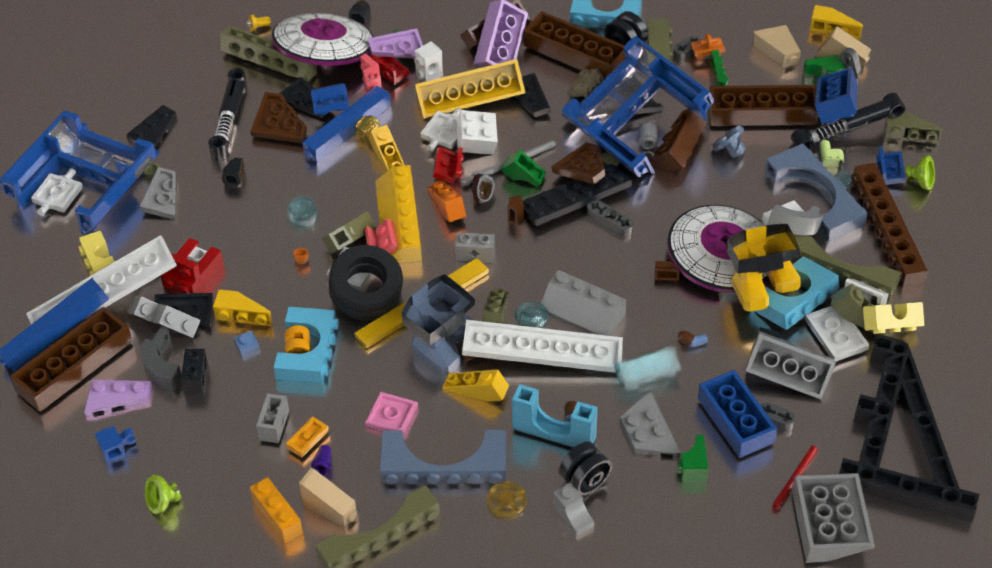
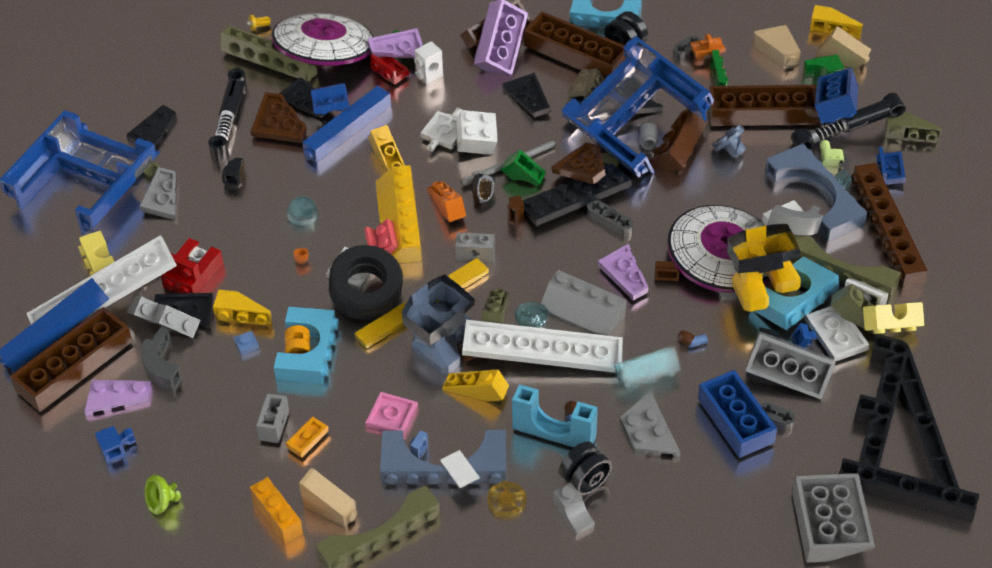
(56, 192): white plate -> none
(194, 371): black brick -> none
(322, 460): dark purple cone -> none
(348, 232): olive slope -> none
(360, 12): black rock -> none
(364, 127): clear yellow head -> none
(371, 73): coral bracket -> none
(419, 444): none -> medium blue plate
(448, 164): red bracket -> none
(459, 469): none -> white sticker
(470, 88): yellow slope -> none
(624, 272): none -> lavender wing
(659, 37): olive brick -> none
(694, 462): green arch -> none
(798, 472): red piece -> none
(802, 336): none -> blue tile
(850, 58): dark grey beam -> none
(923, 173): lime hair -> none

